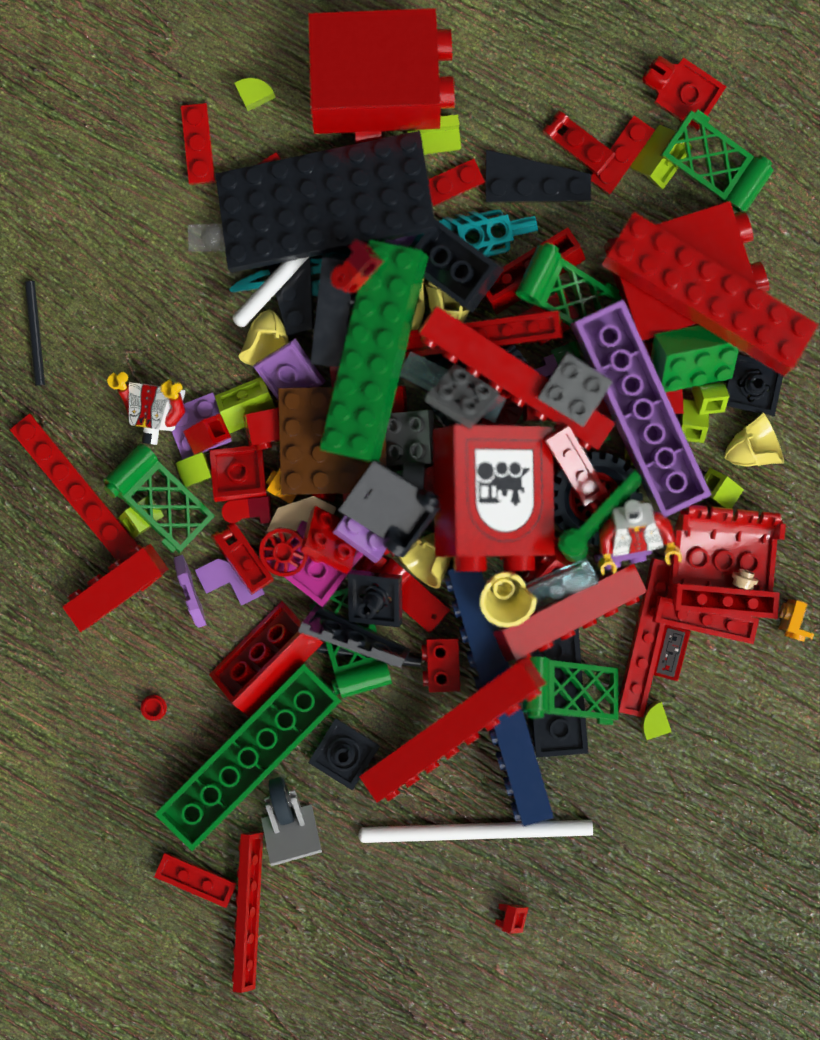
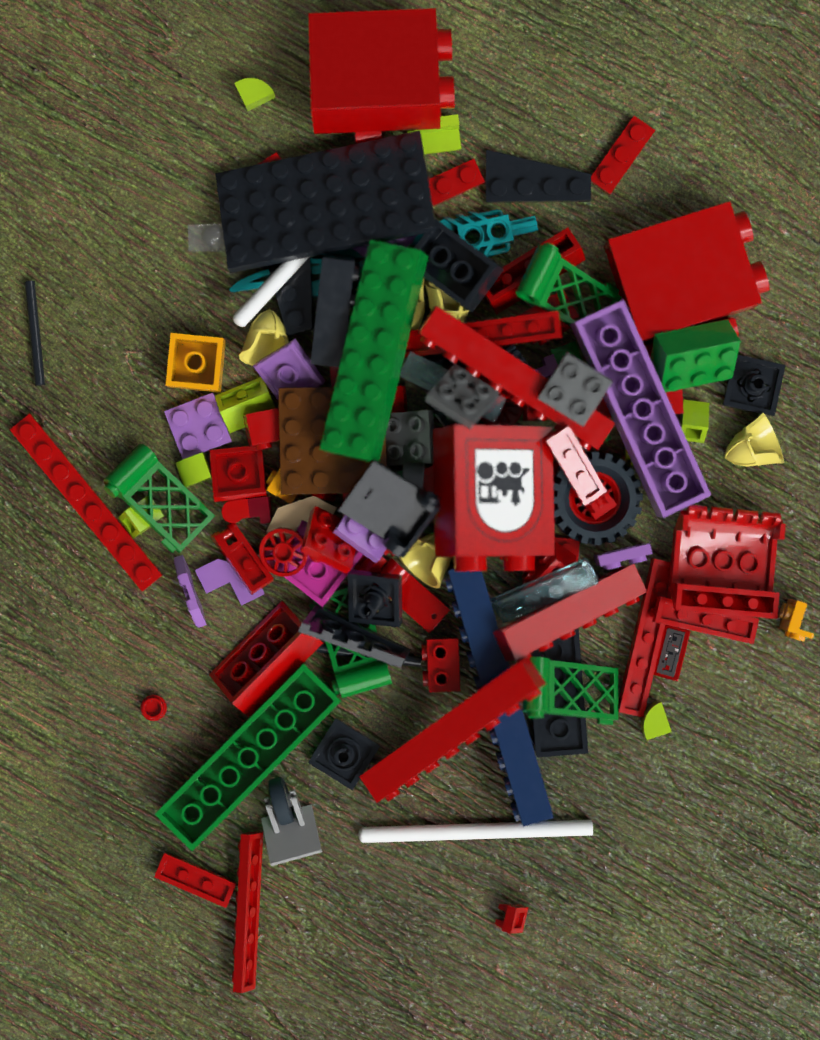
(115, 587): red brick -> none
(150, 405): torso -> none
(195, 362): none -> light orange brick
(198, 144): red plate -> none
(207, 434): red brick -> none
(356, 268): leg -> none
(507, 600): light yellow helmet -> none
(574, 542): green piece -> none
(579, 143): red plate -> none
(635, 530): torso -> none
(652, 164): lime panel -> none
(682, 88): red plate -> none
(710, 294): red brick -> none
(711, 398): lime brick -> none
(722, 489): lime brick -> none
(744, 579): tan plate -> none
(748, 177): green piece -> none

